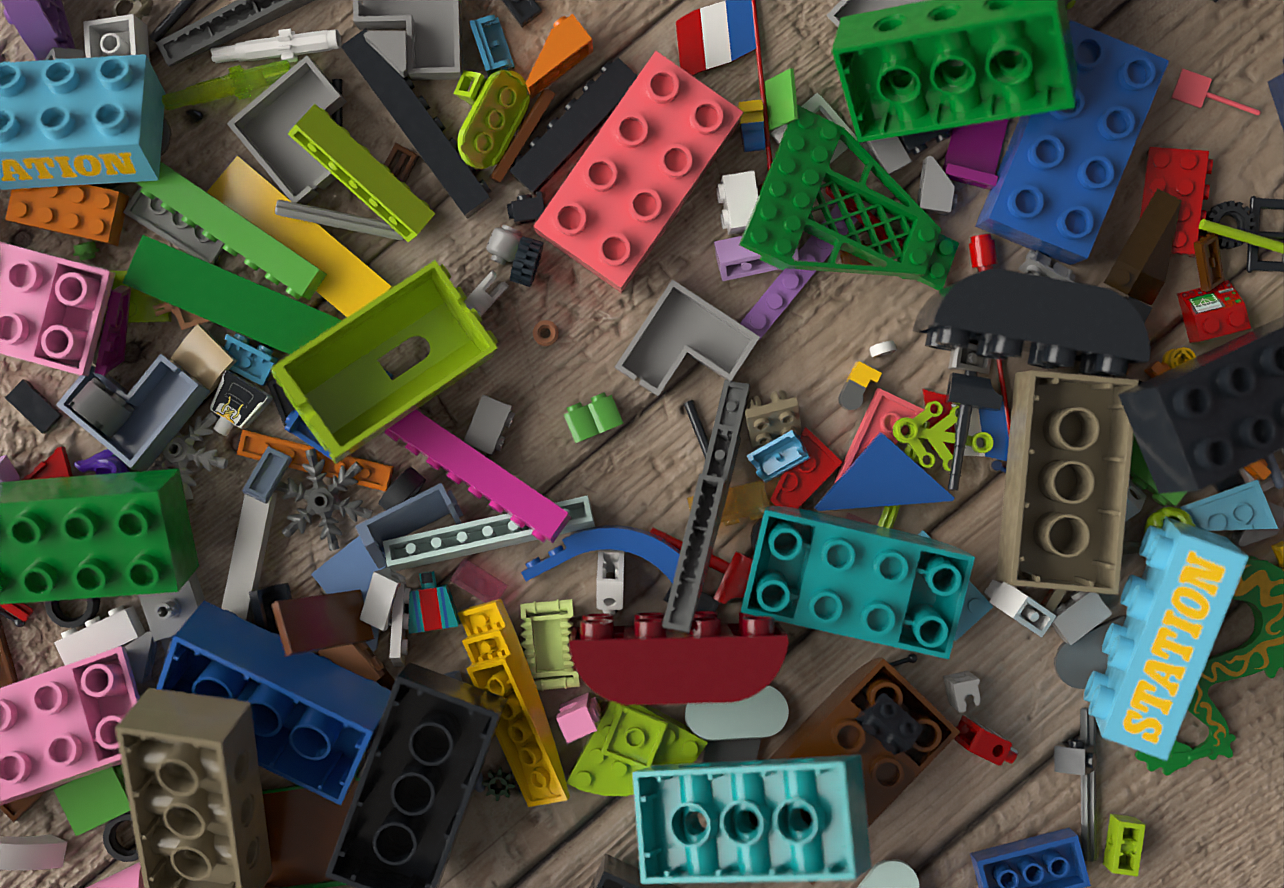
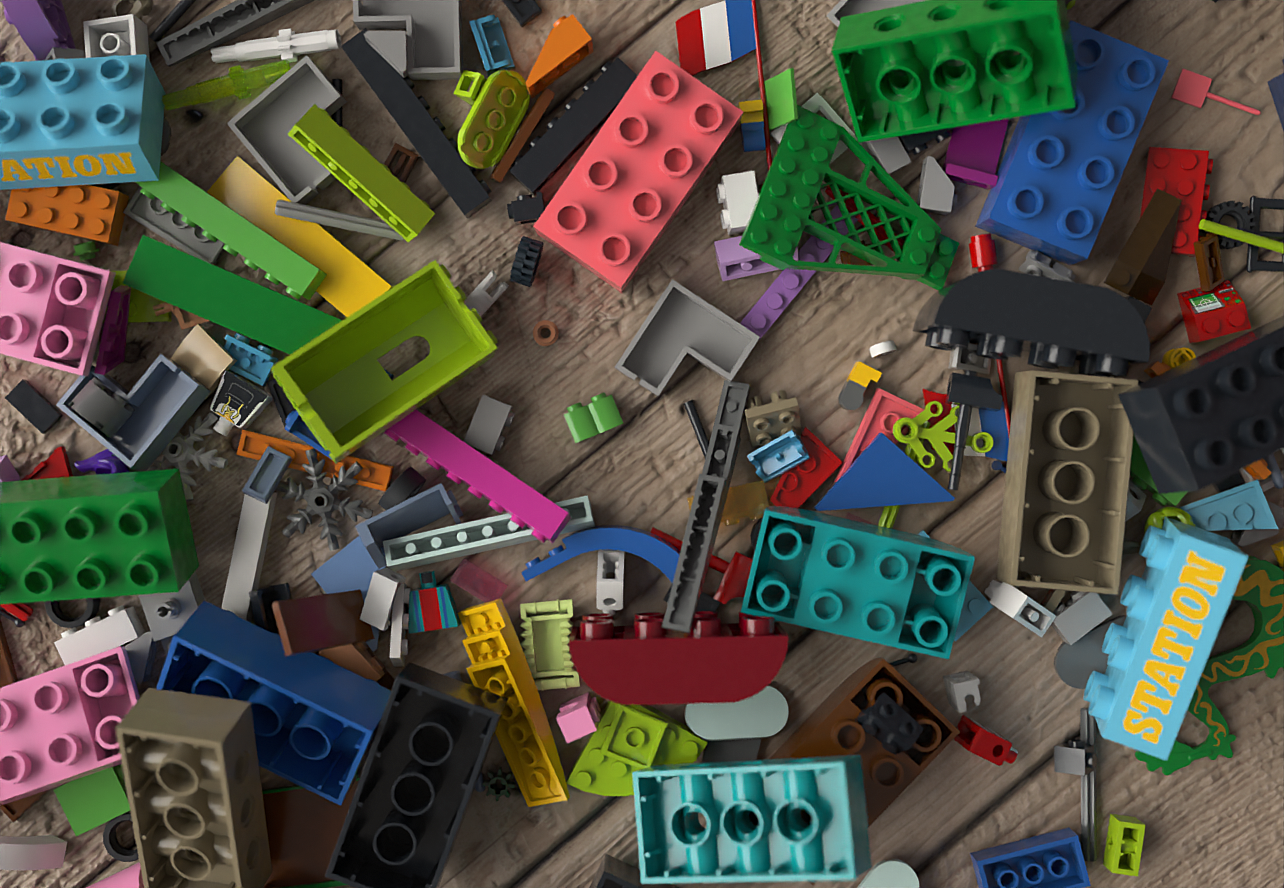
(503, 244): light grey head -> none

